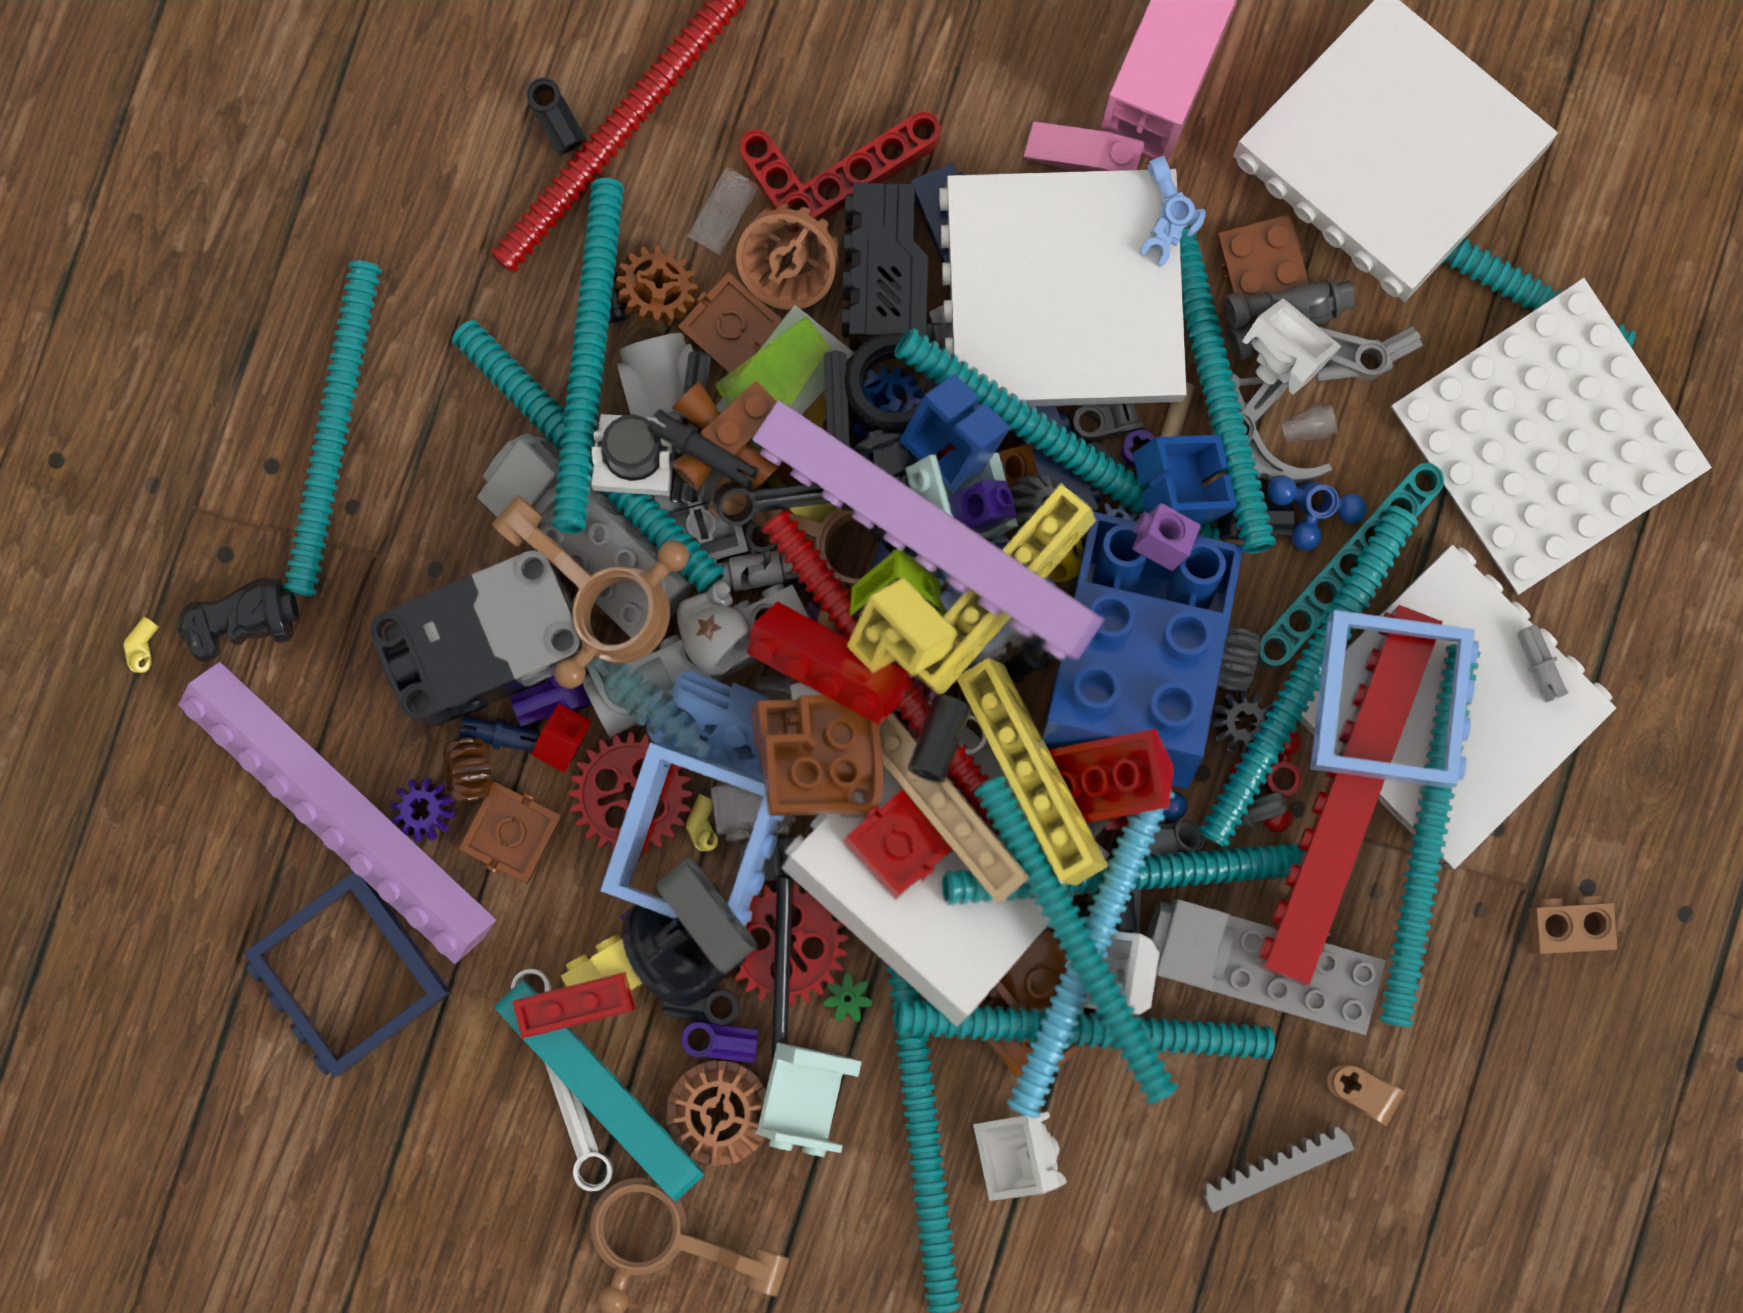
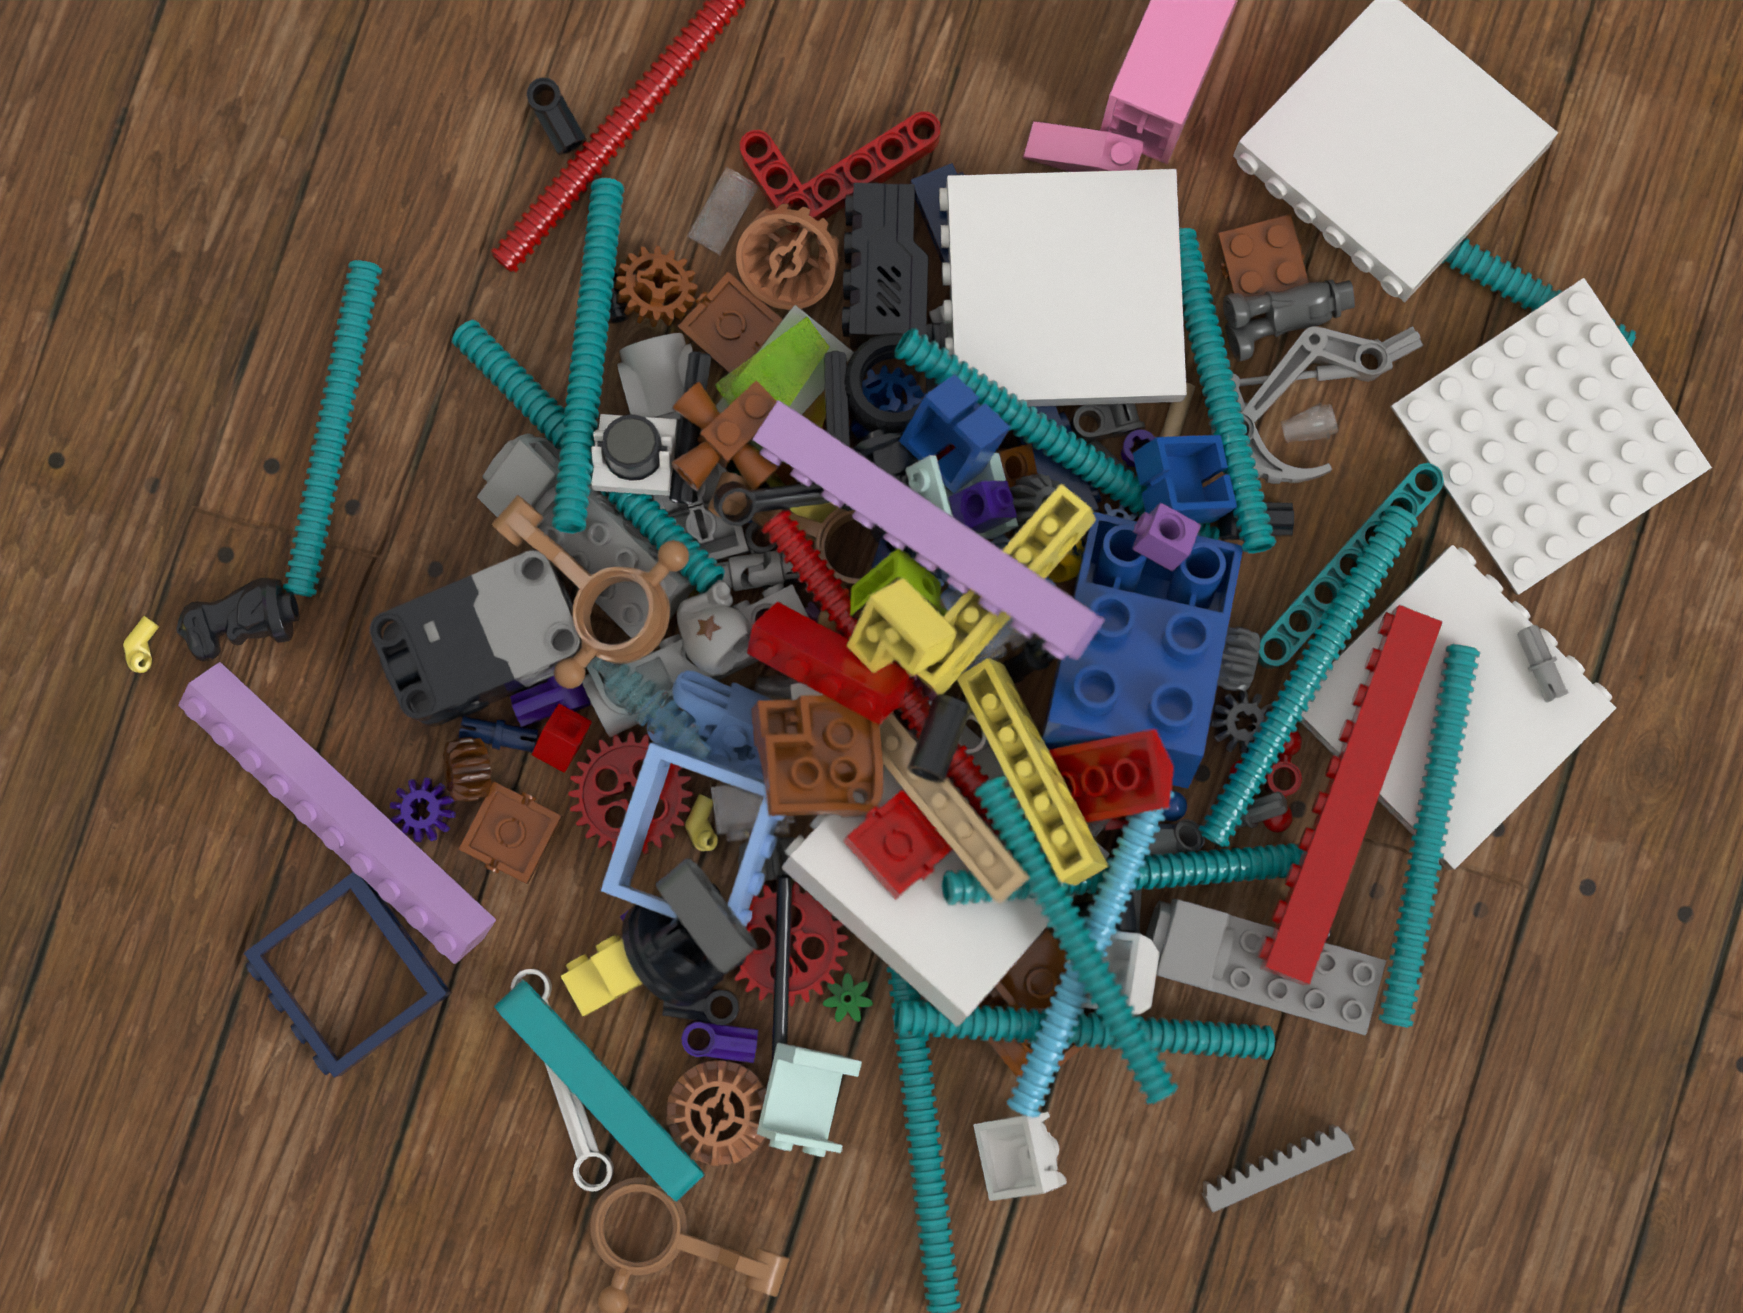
(573, 1005): red tile -> none
(689, 441): black pin -> none
(1175, 215): light blue piece -> none
(1289, 346): white brick -> none
(1306, 534): blue piece -> none
(1330, 690): light blue window -> none
(1369, 1094): medium nougat piece -> none
(1573, 934): medium nougat brick -> none

